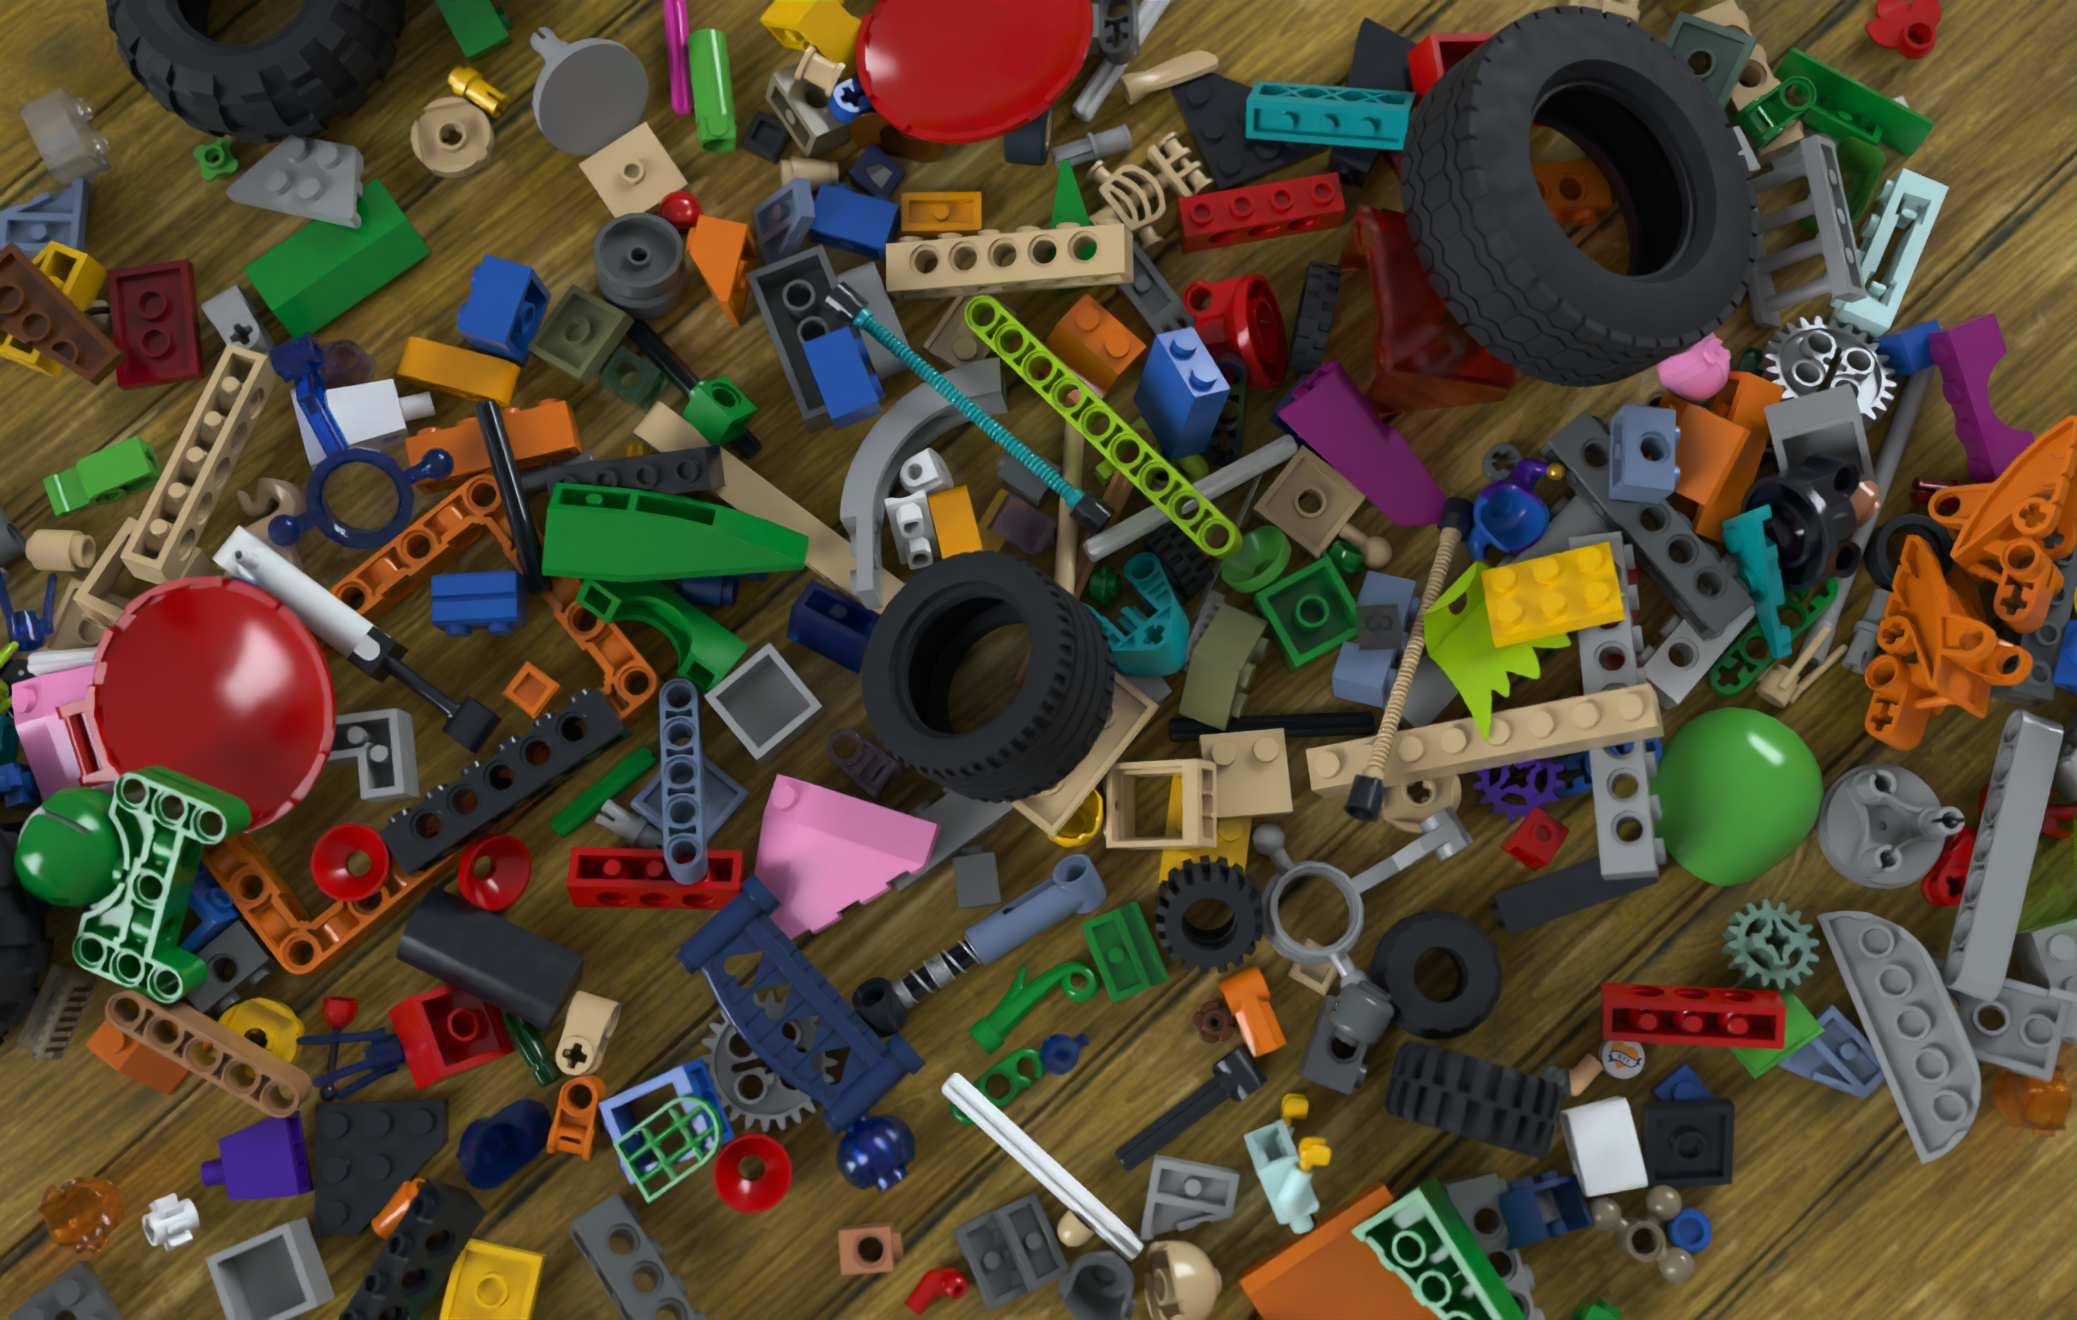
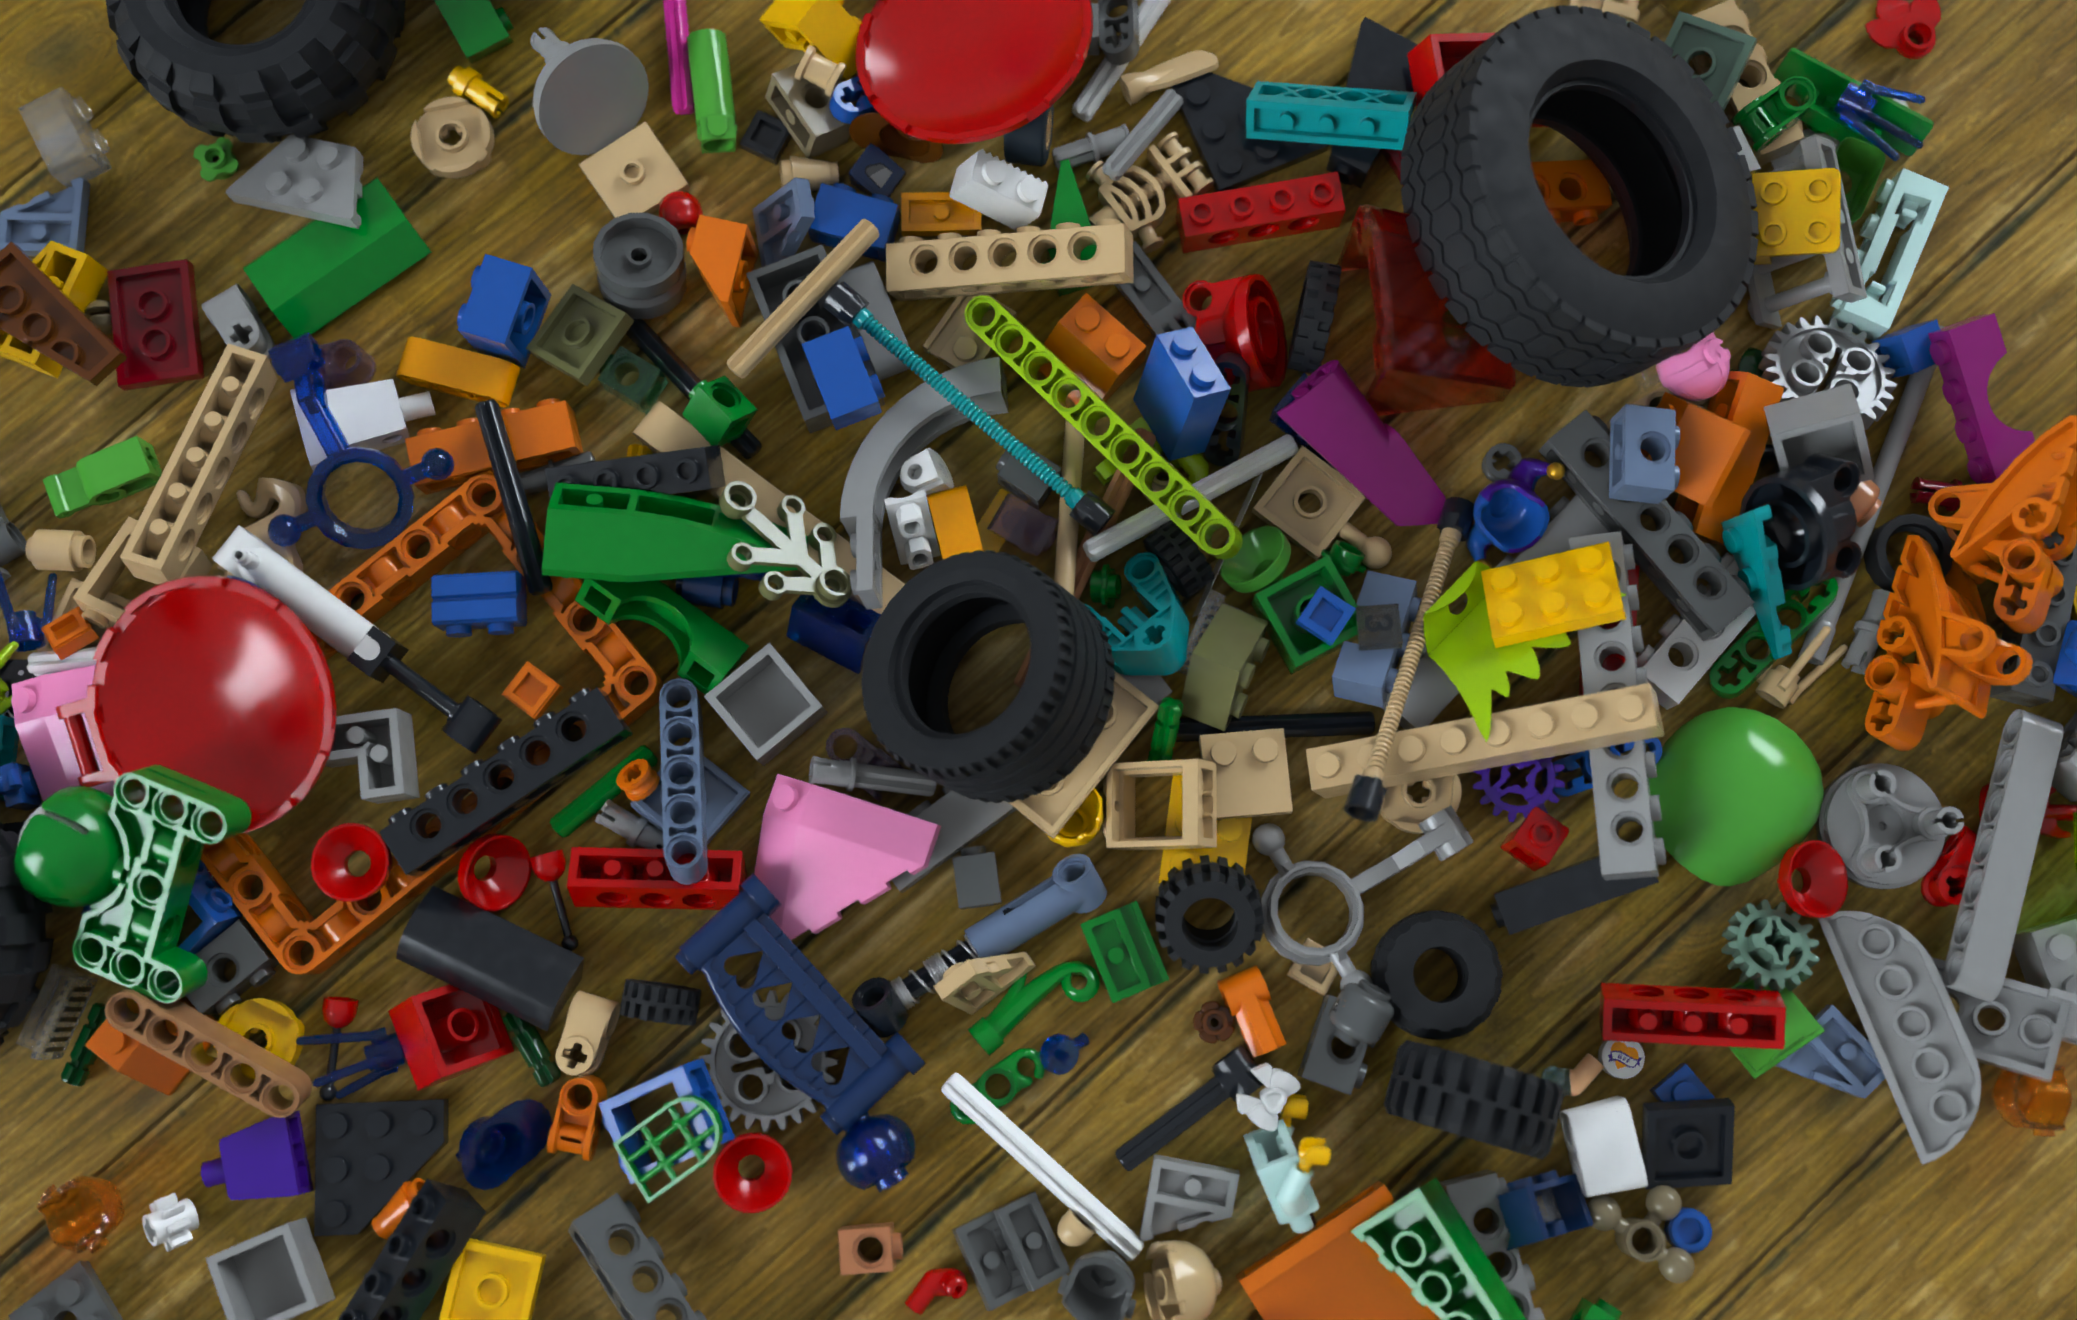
(69, 633): none -> orange tile
(77, 1070): none -> dark green axle
(550, 868): none -> hinge
(638, 779): none -> orange bush
(660, 1002): none -> black tyre
(786, 551): none -> plant
(803, 298): none -> tan axle
(852, 774): none -> light grey axle
(979, 980): none -> tan wing
(998, 190): none -> white brick
(1142, 135): none -> light grey axle
(1166, 729): none -> green axle
(1265, 1109): none -> white piece
(1325, 616): none -> blue plate
(1797, 212): none -> yellow bracket
(1823, 879): none -> red piece
(1857, 106): none -> clear blue plant

